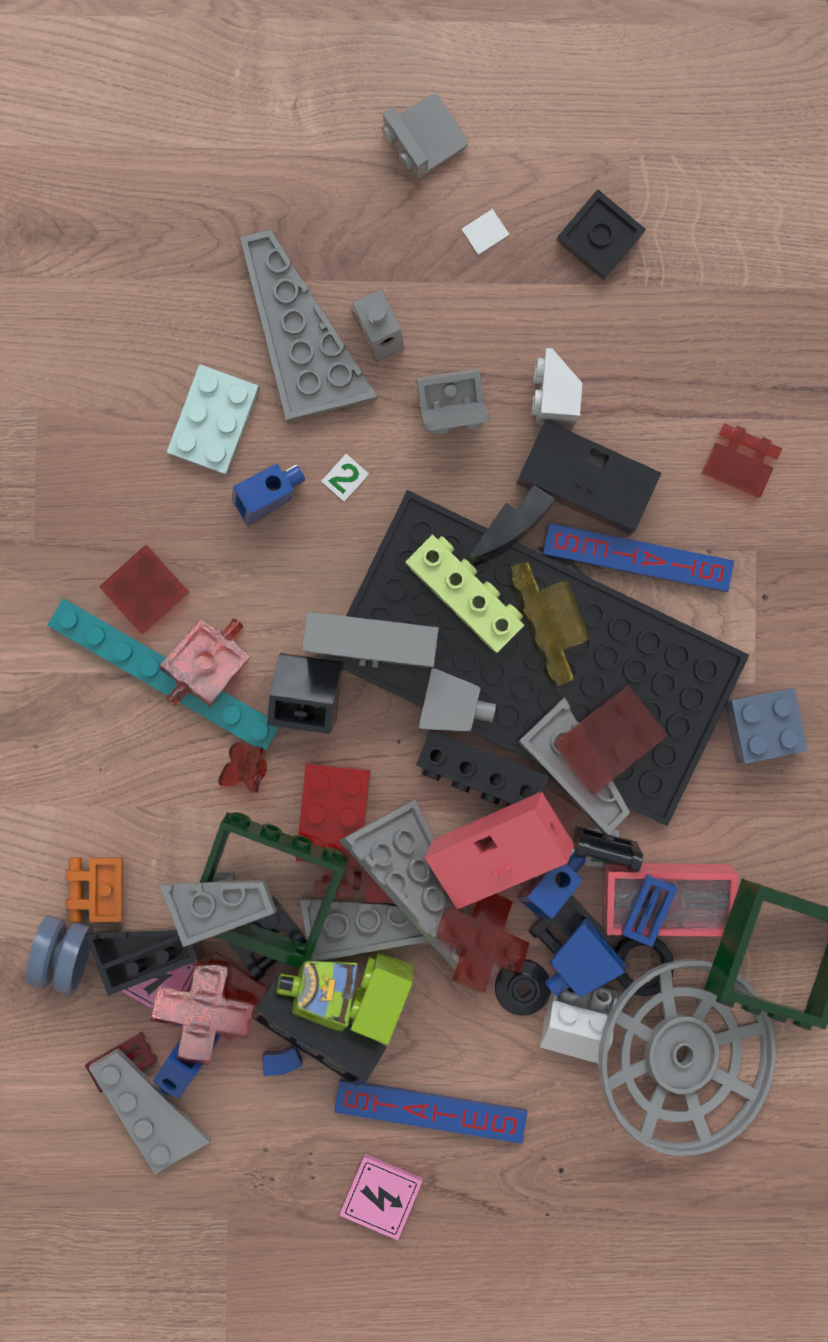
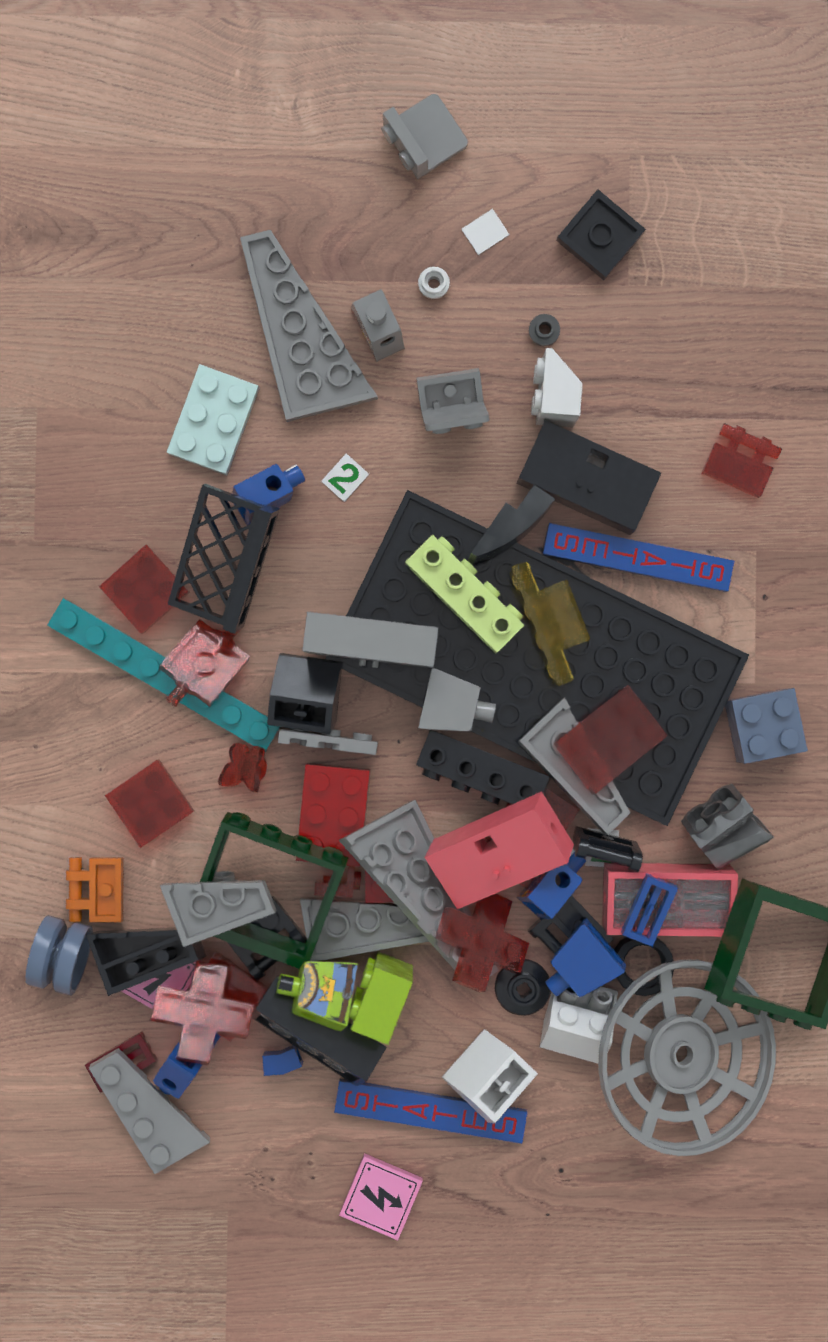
(149, 803): none -> clear red plate
(249, 566): none -> black fence
(359, 743): none -> light grey wing
(433, 273): none -> white plate
(489, 1076): none -> white slope
(544, 339): none -> dark grey plate
(725, 827): none -> flat silver piece

